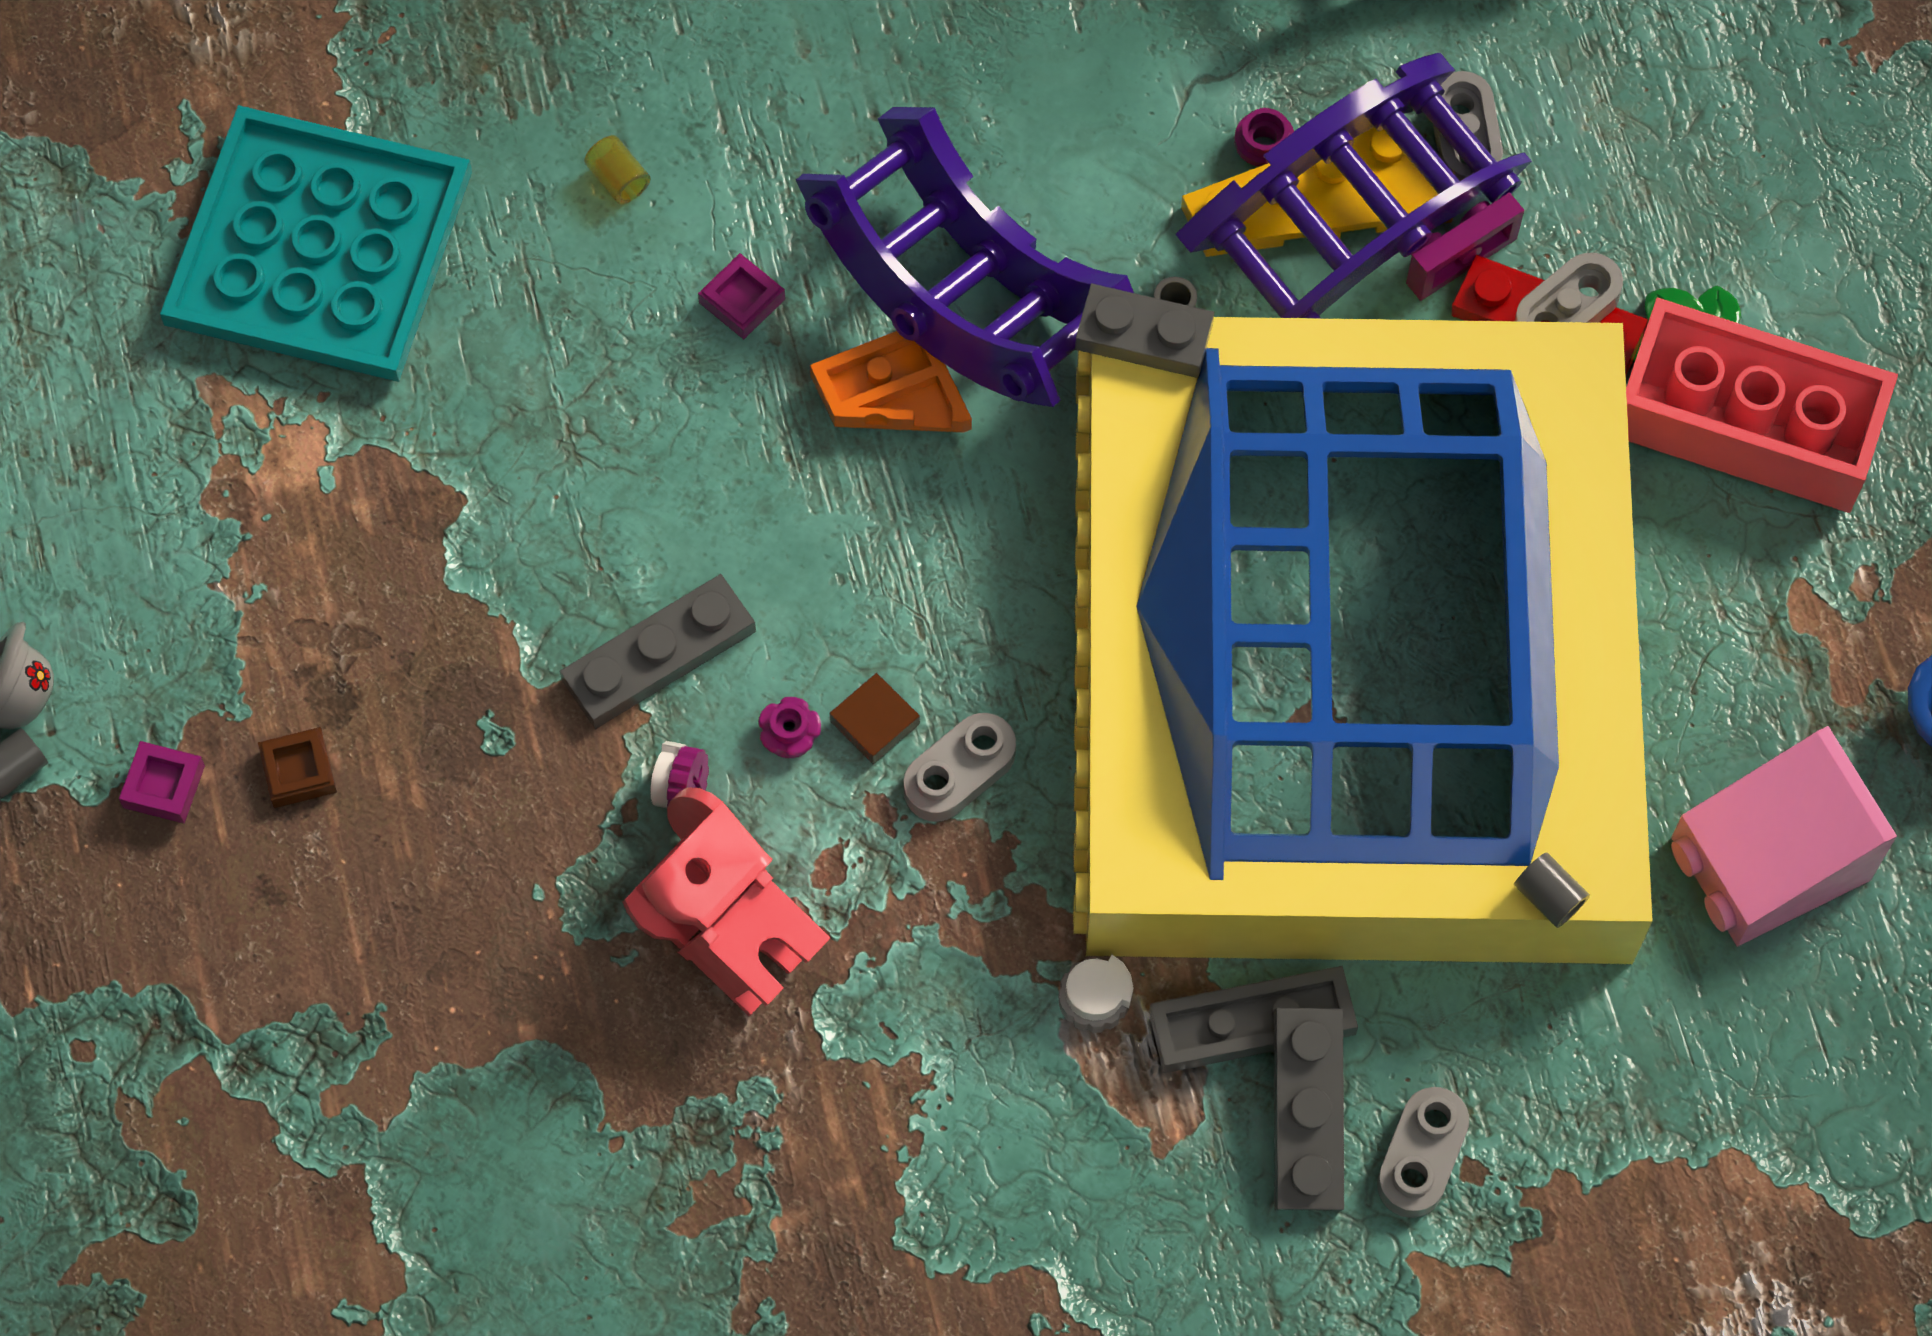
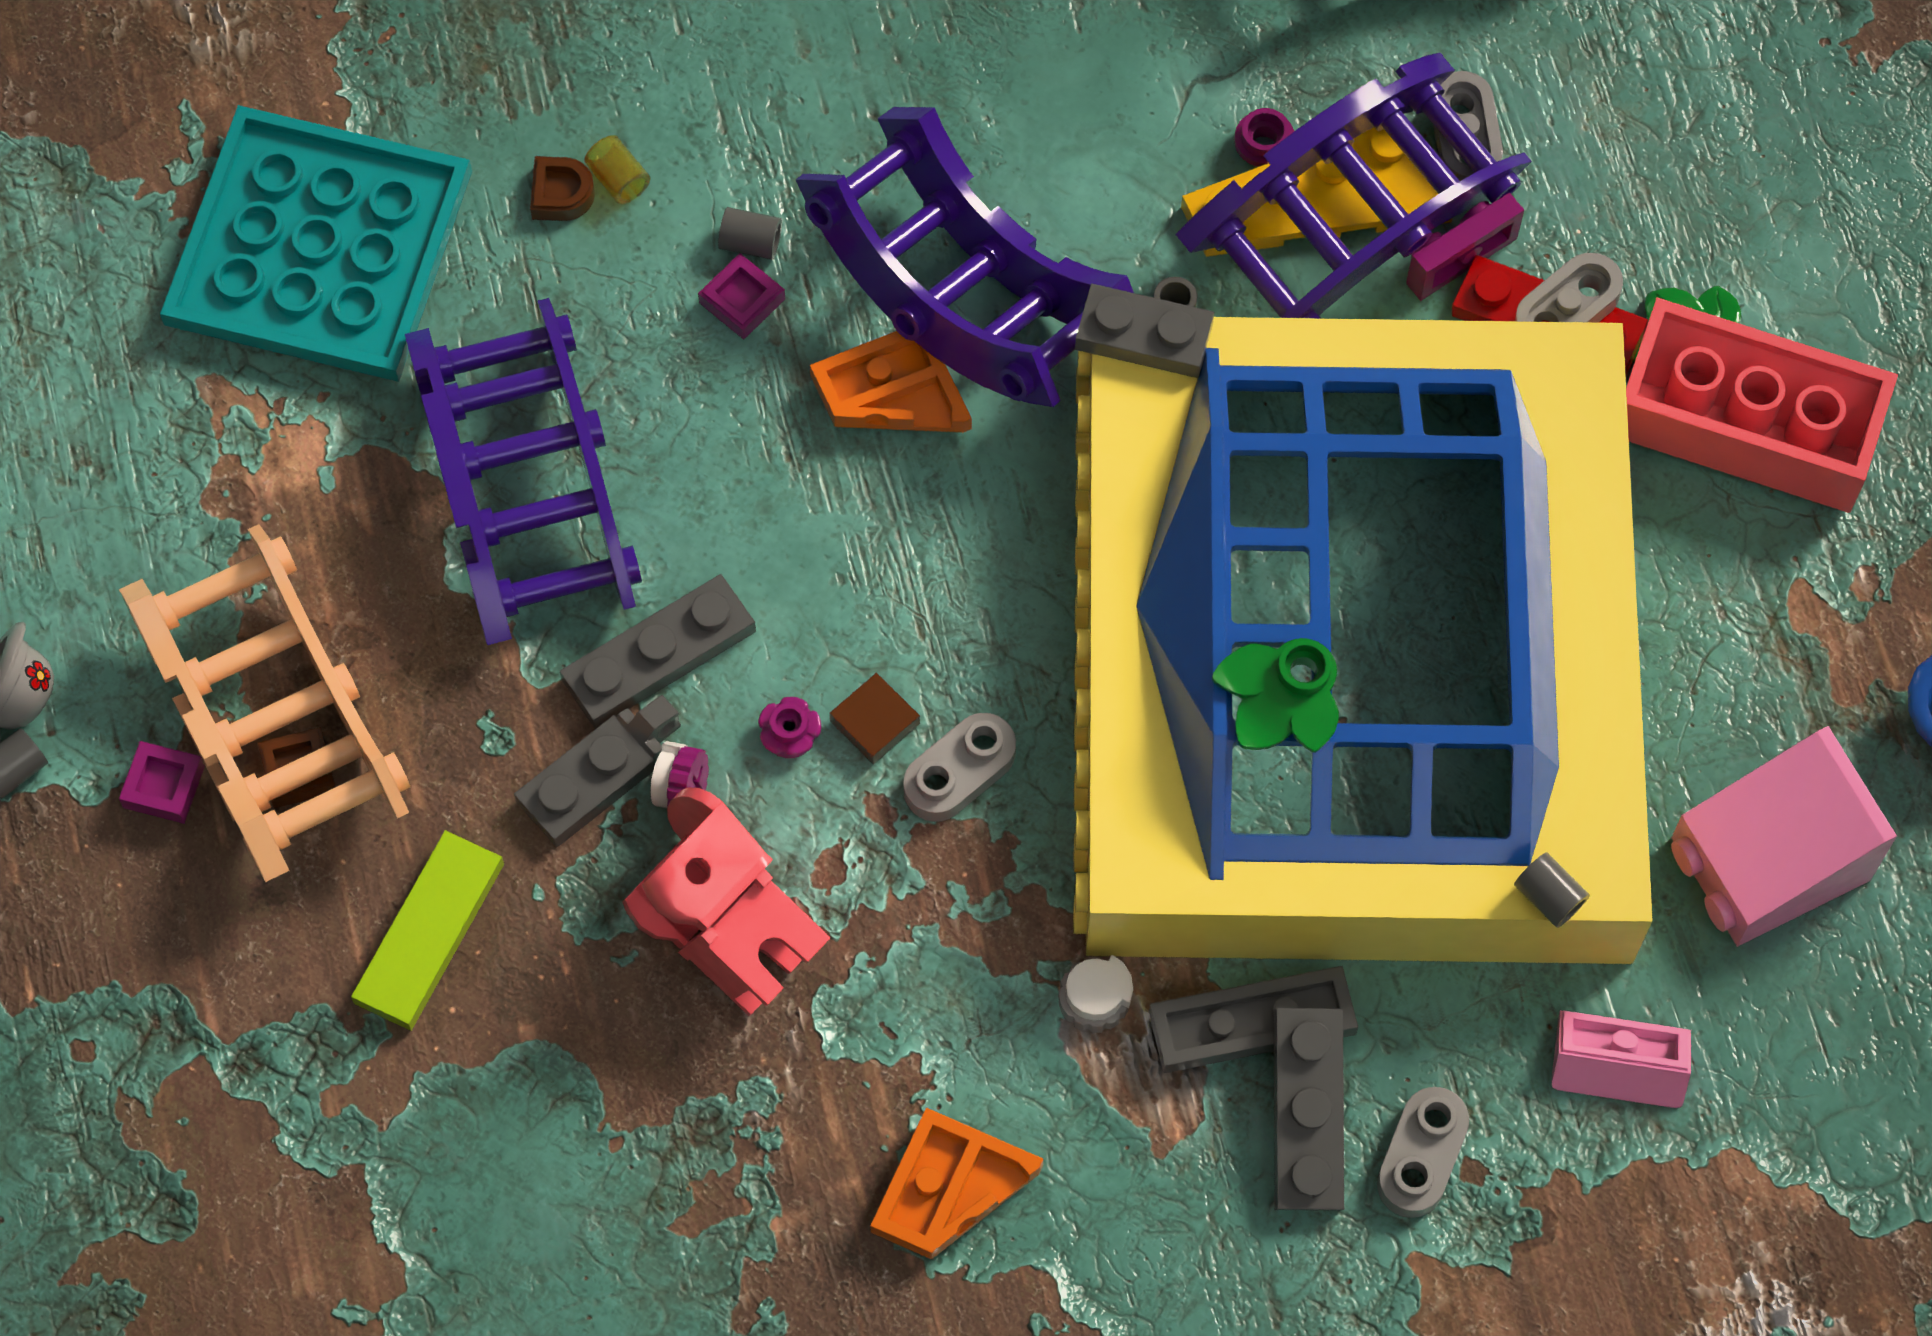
(223, 741): none -> light nougat fence
(427, 930): none -> lime tile
(464, 462): none -> dark purple fence
(560, 189): none -> reddish brown tile
(597, 770): none -> dark grey hinge
(750, 233): none -> dark grey hinge
(949, 1184): none -> orange wing
(1274, 700): none -> green plate
(1621, 1059): none -> bright pink slope

